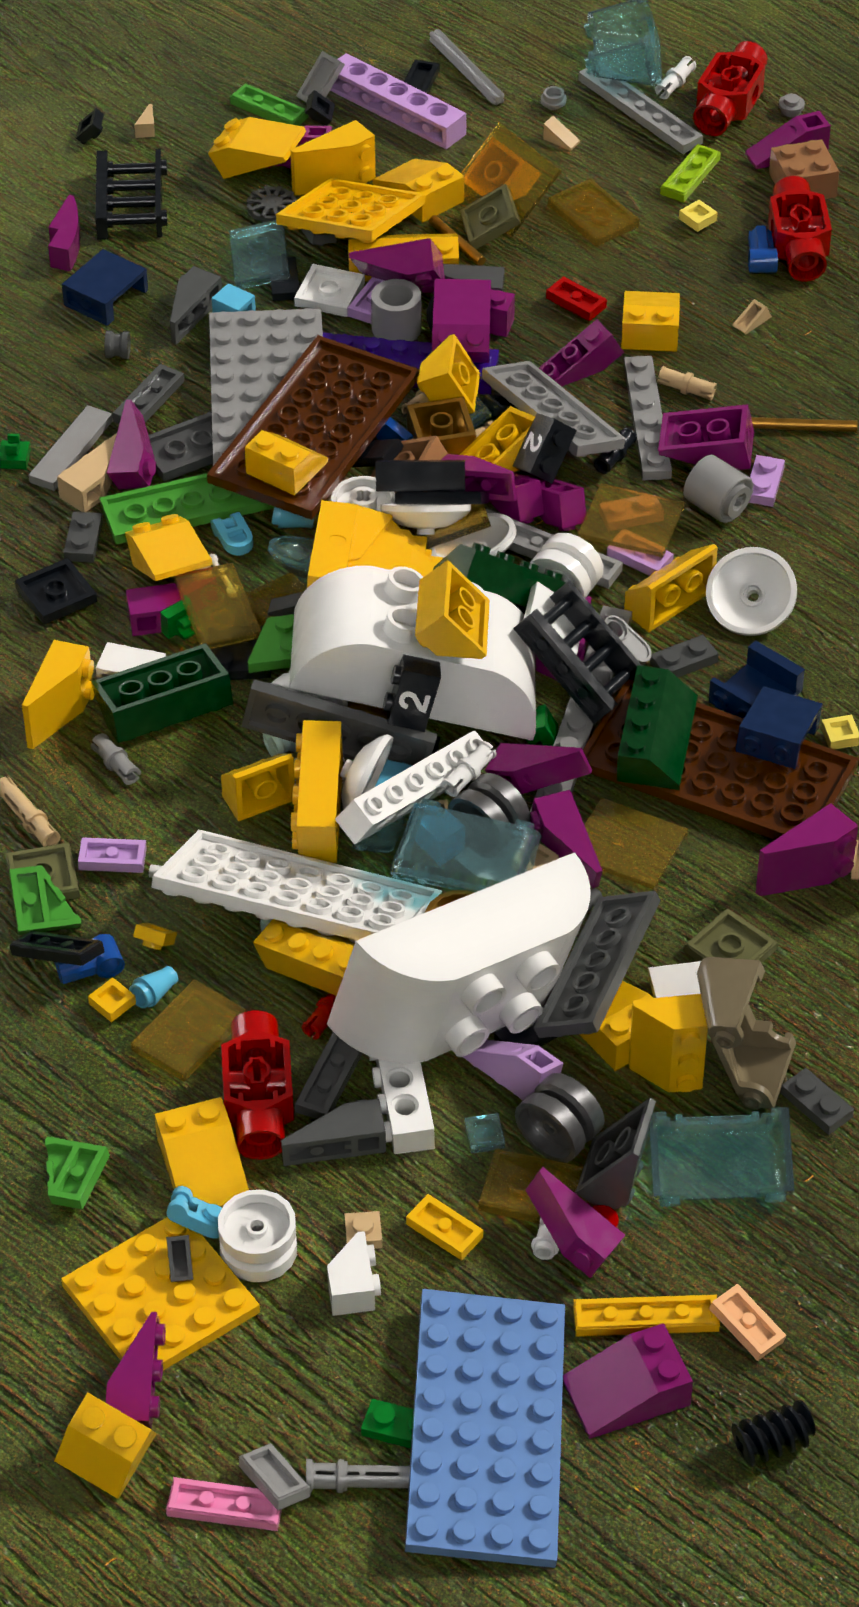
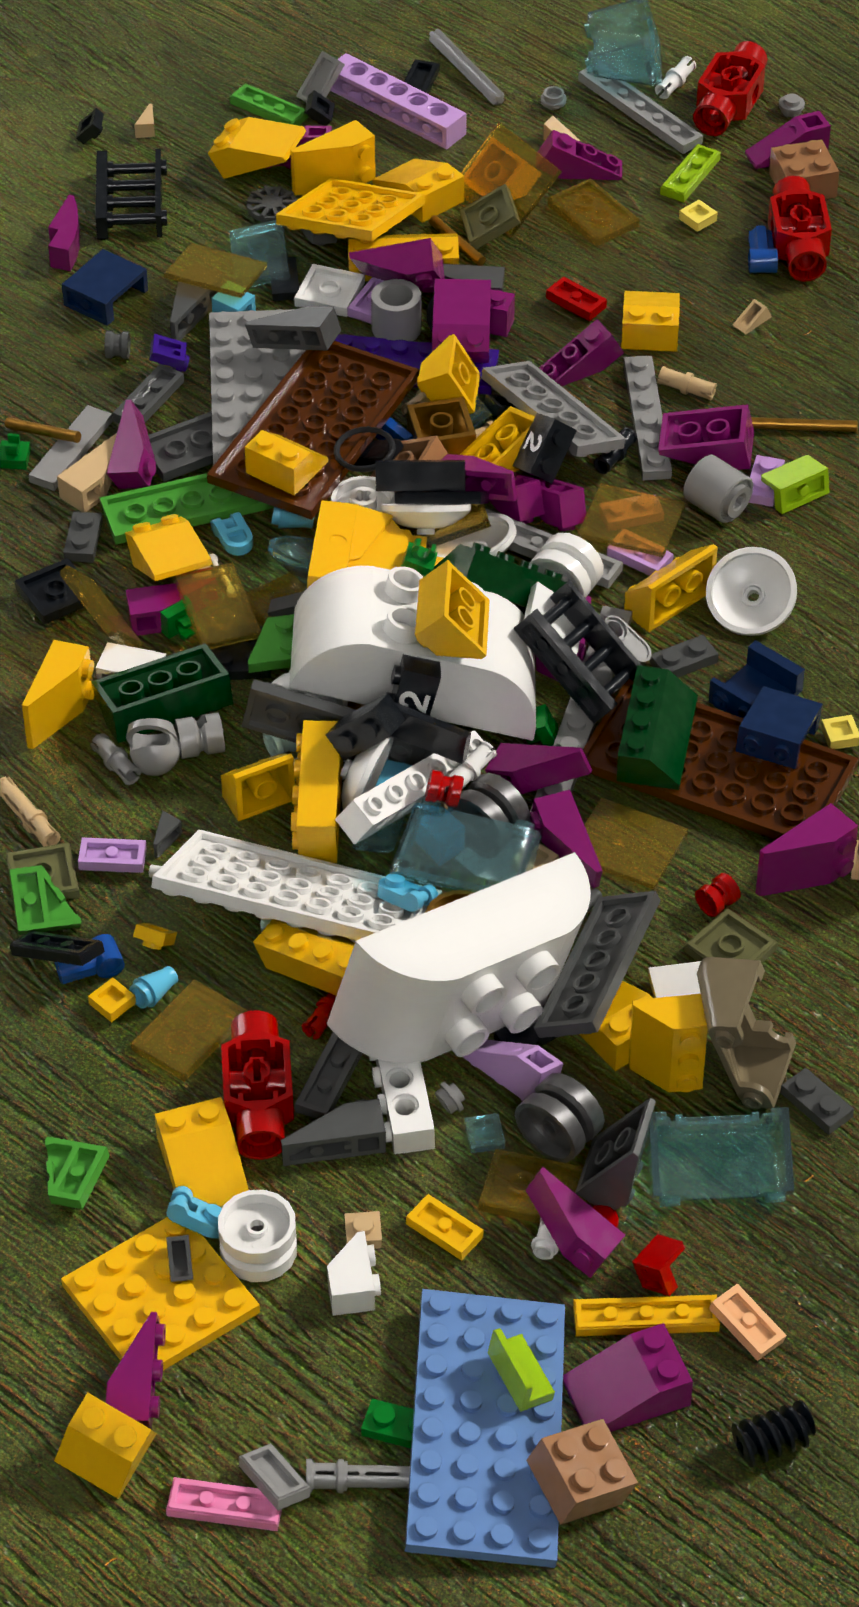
(42, 429): none -> pearl gold bar
(100, 607): none -> clear yellow tile
(156, 752): none -> light grey helmet
(167, 833): none -> dark grey piece
(169, 352): none -> dark purple bracket
(200, 735): none -> light grey wheel
(216, 270): none -> clear yellow piece
(296, 329): none -> dark grey slope
(342, 438): none -> black tyre
(365, 727): none -> black brick
(405, 893): none -> medium azure plate
(419, 557): none -> green tile
(433, 735): none -> black tile
(436, 788): none -> red wheel
(450, 1097): none -> light grey plate
(519, 1370): none -> lime panel
(579, 159): none -> magenta slope
(581, 1471): none -> medium nougat brick
(654, 1264): none -> red panel
(719, 893): none -> red wheel
(797, 483): none -> lime panel

